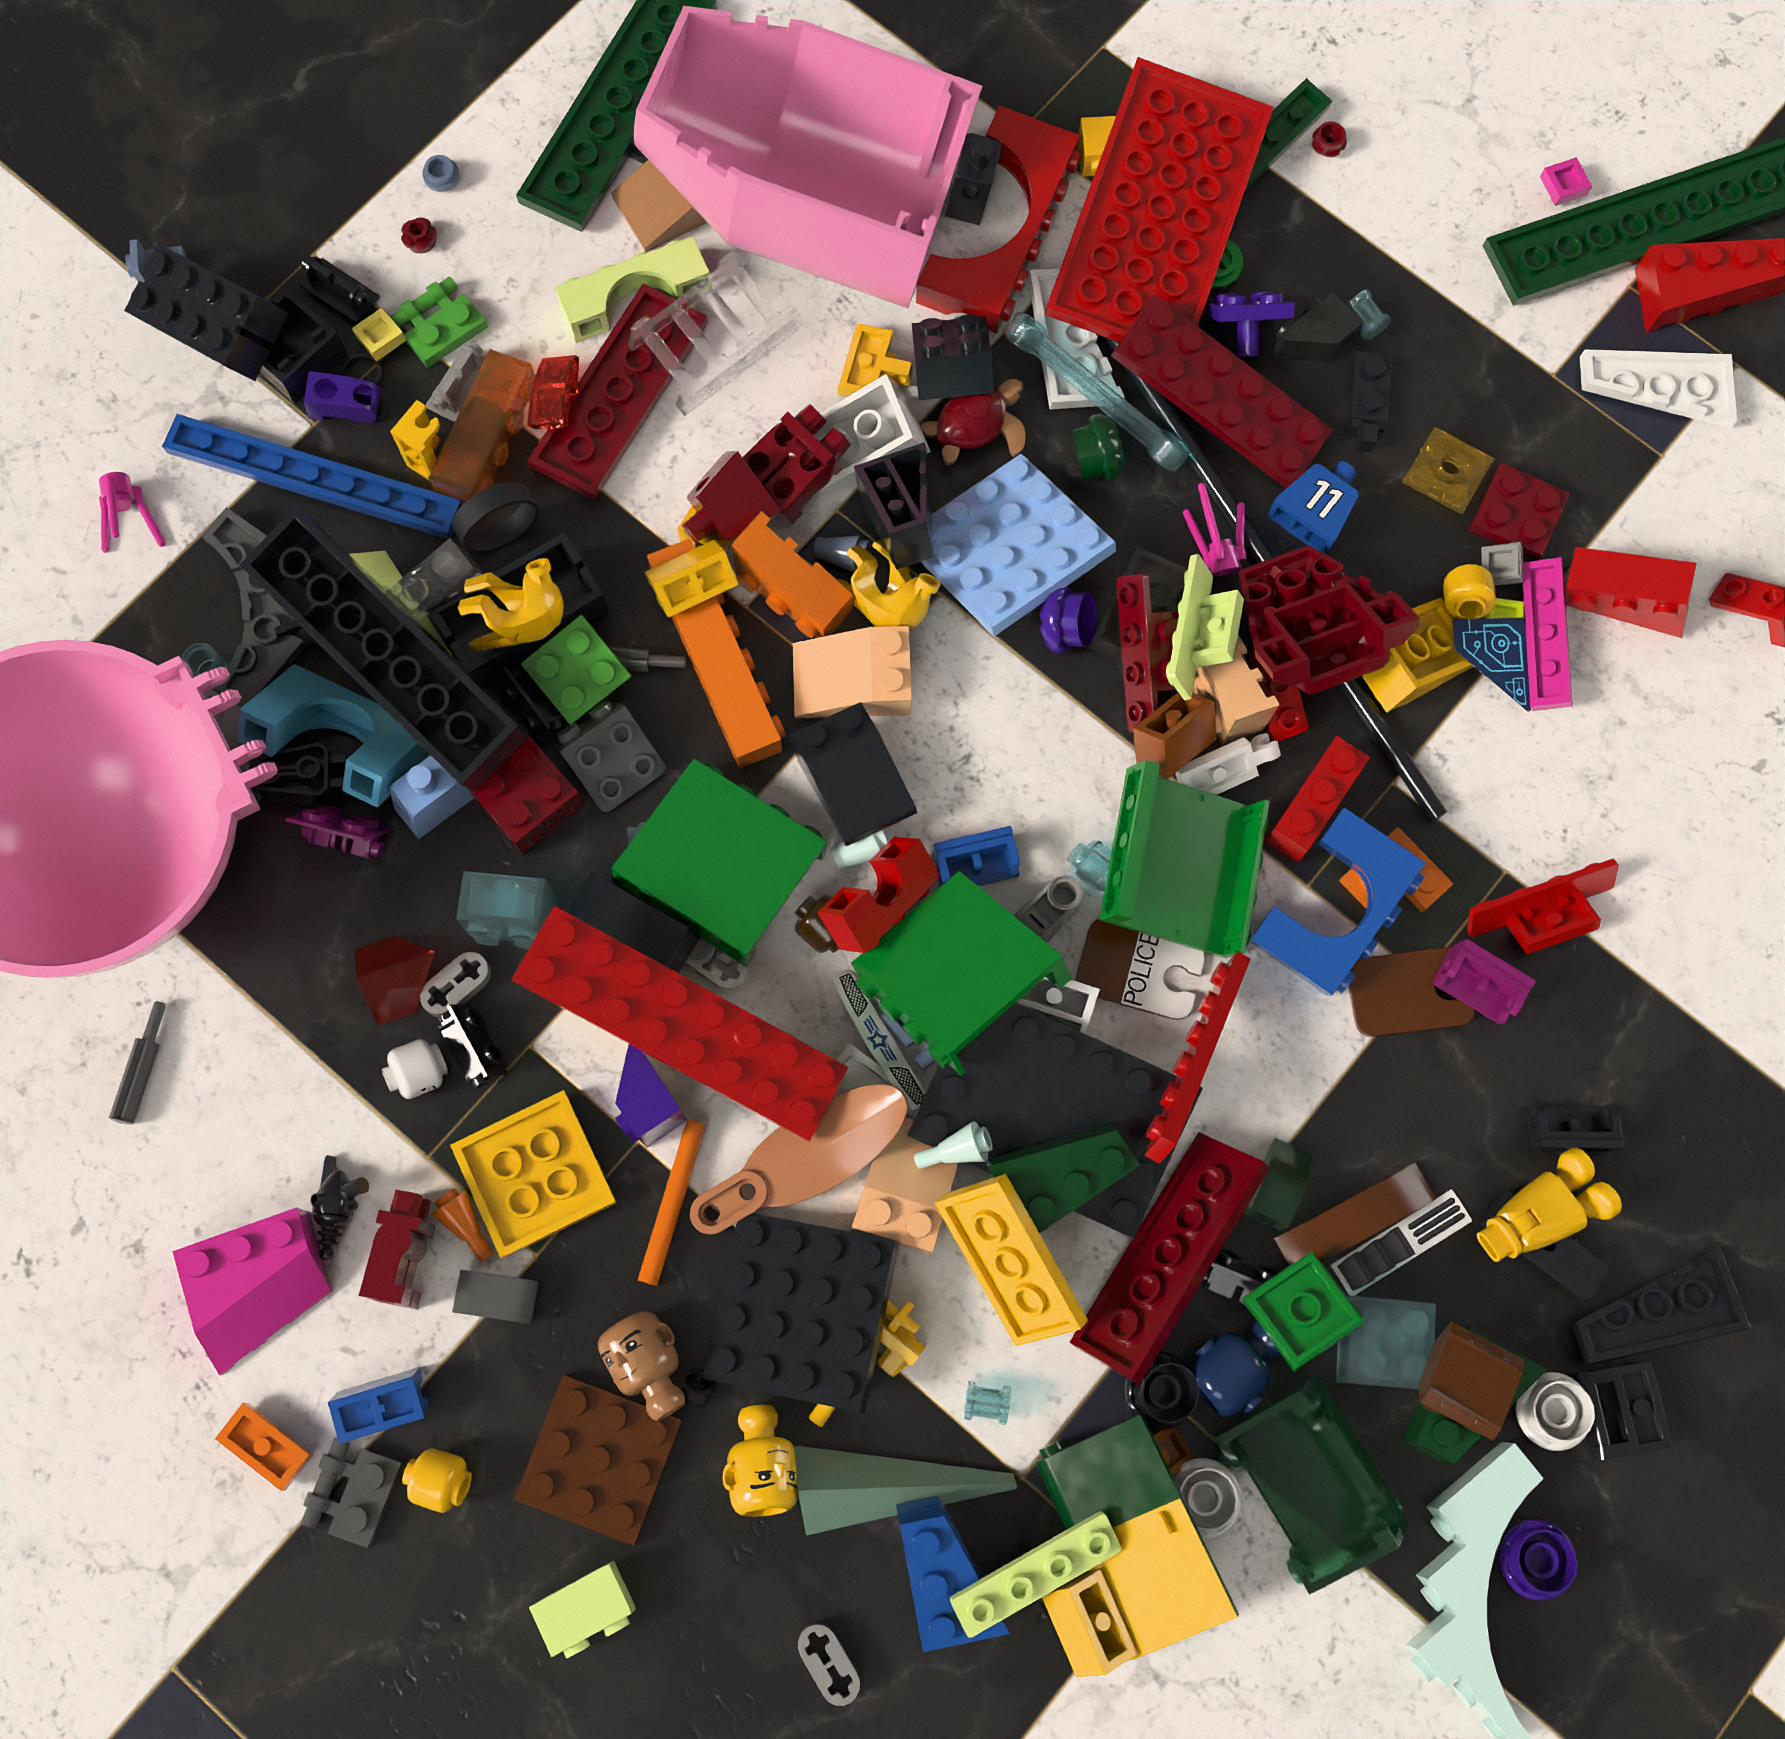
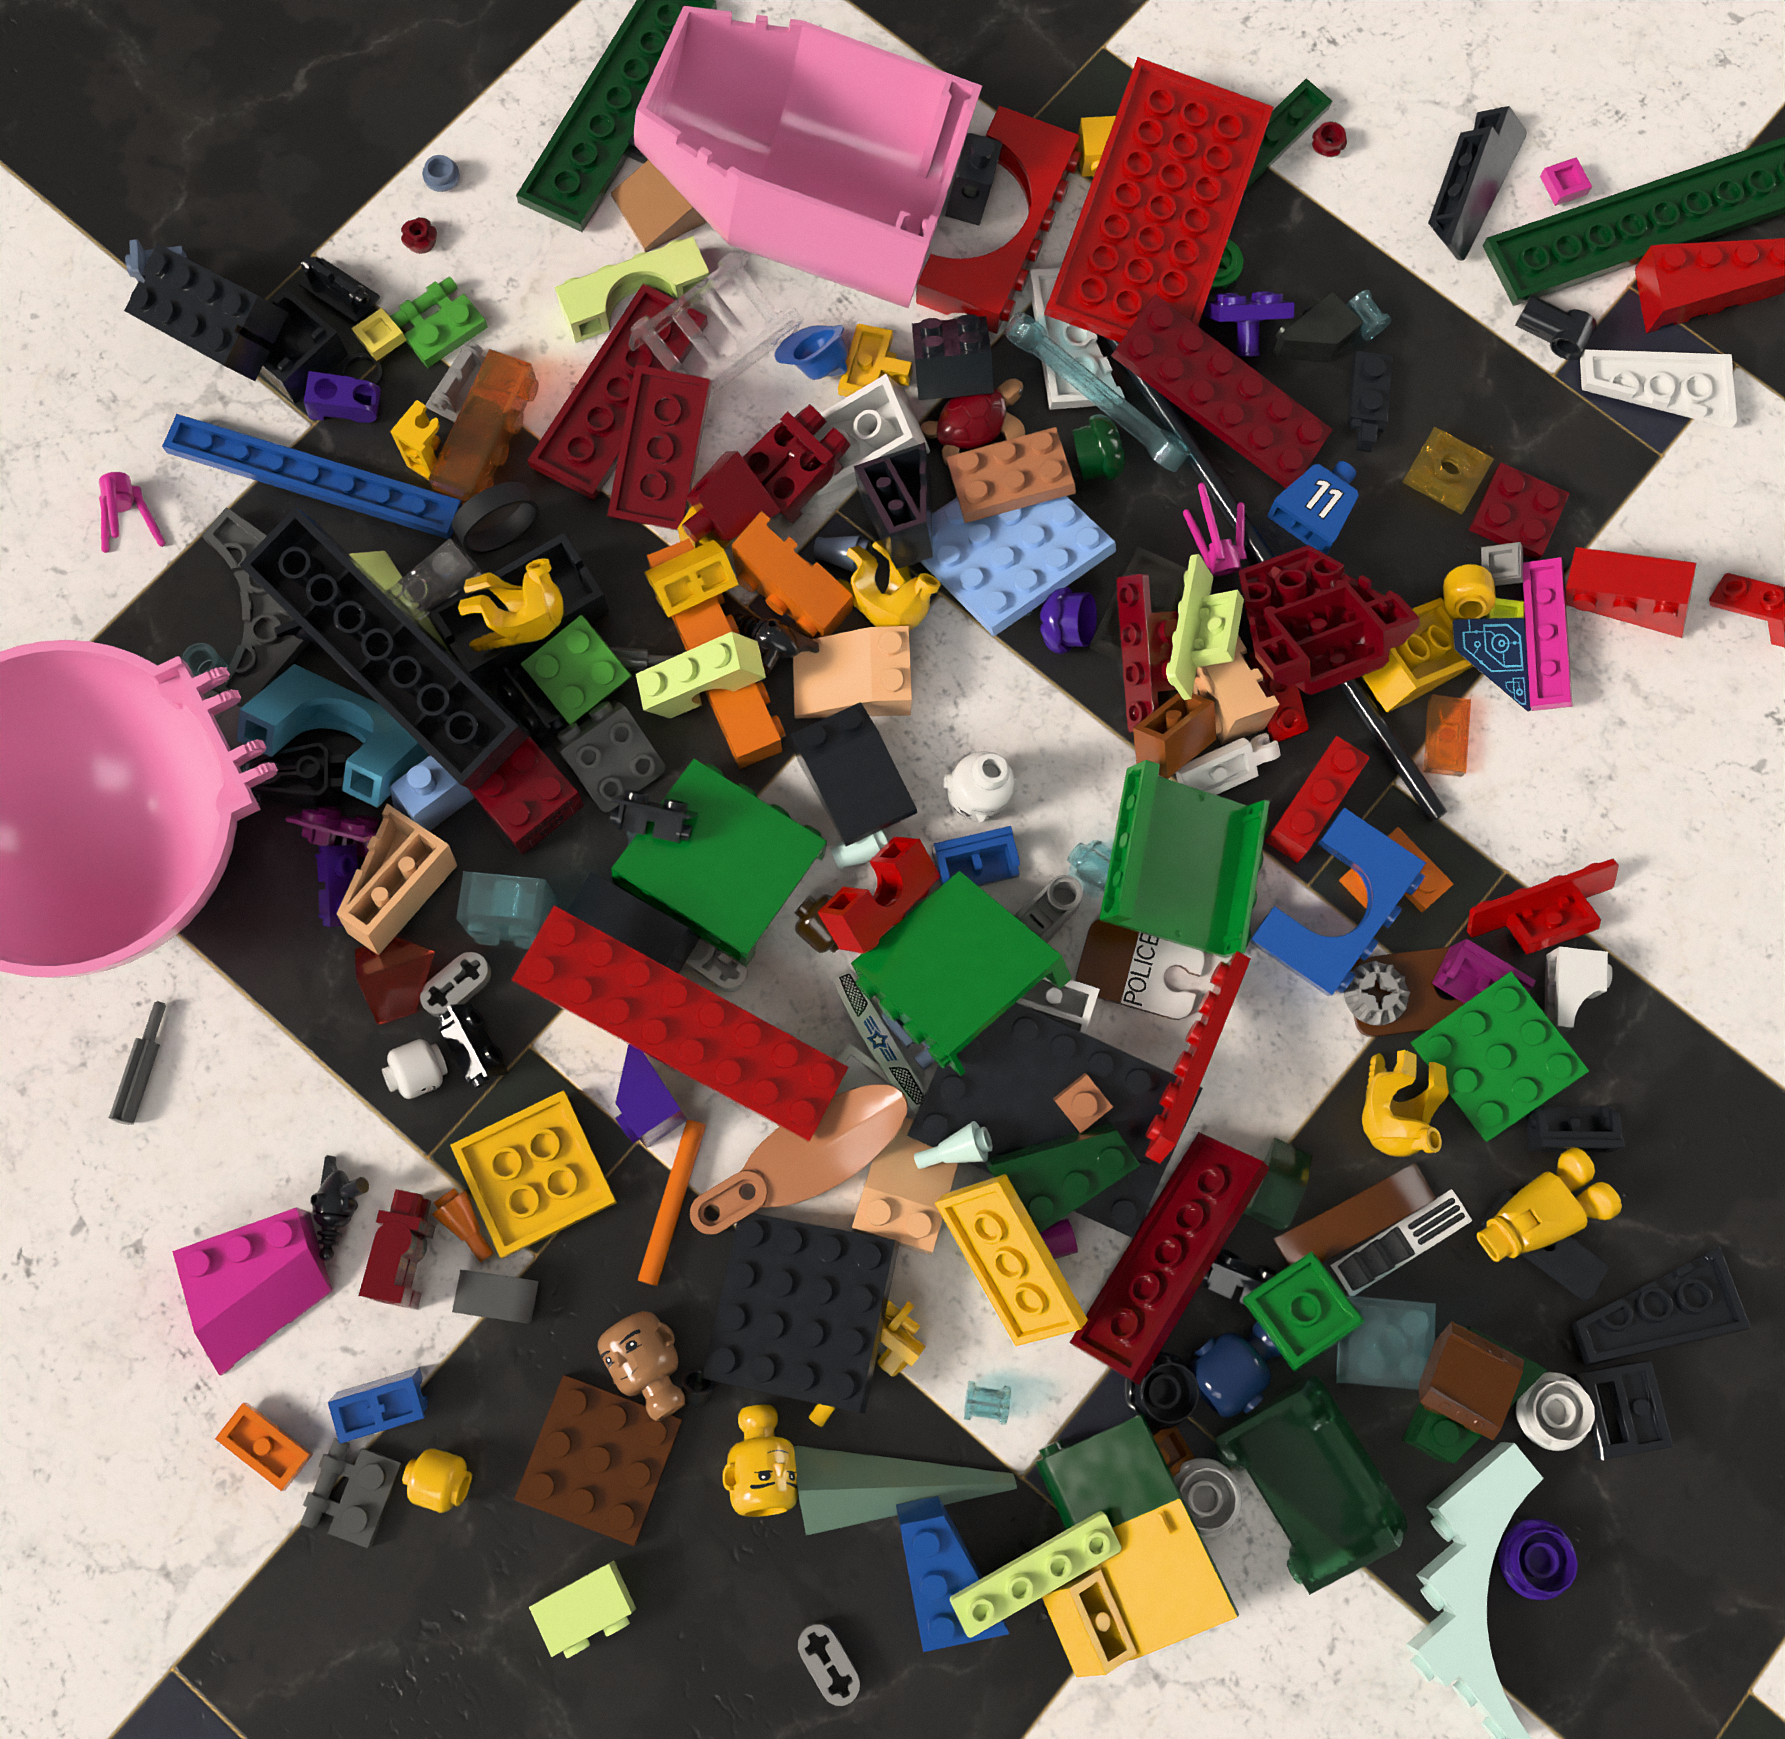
(336, 868): none -> dark purple hinge
(394, 881): none -> light nougat wedge
(551, 391): clear red slope -> none
(637, 811): none -> black hinge
(659, 447): none -> dark red plate
(719, 664): none -> yellowish green arch
(774, 639): none -> black piece
(815, 351): none -> blue piece
(980, 786): none -> white piece
(1010, 475): none -> nougat plate
(1060, 1239): none -> magenta piece
(1083, 1102): none -> nougat plate
(1365, 1006): none -> light grey gear
(1402, 1126): none -> yellow piece
(1447, 735): none -> clear orange plate
(1475, 177): none -> black wedge
(1500, 1056): none -> green plate
(1564, 330): none -> black piece
(1572, 978): none -> white arch

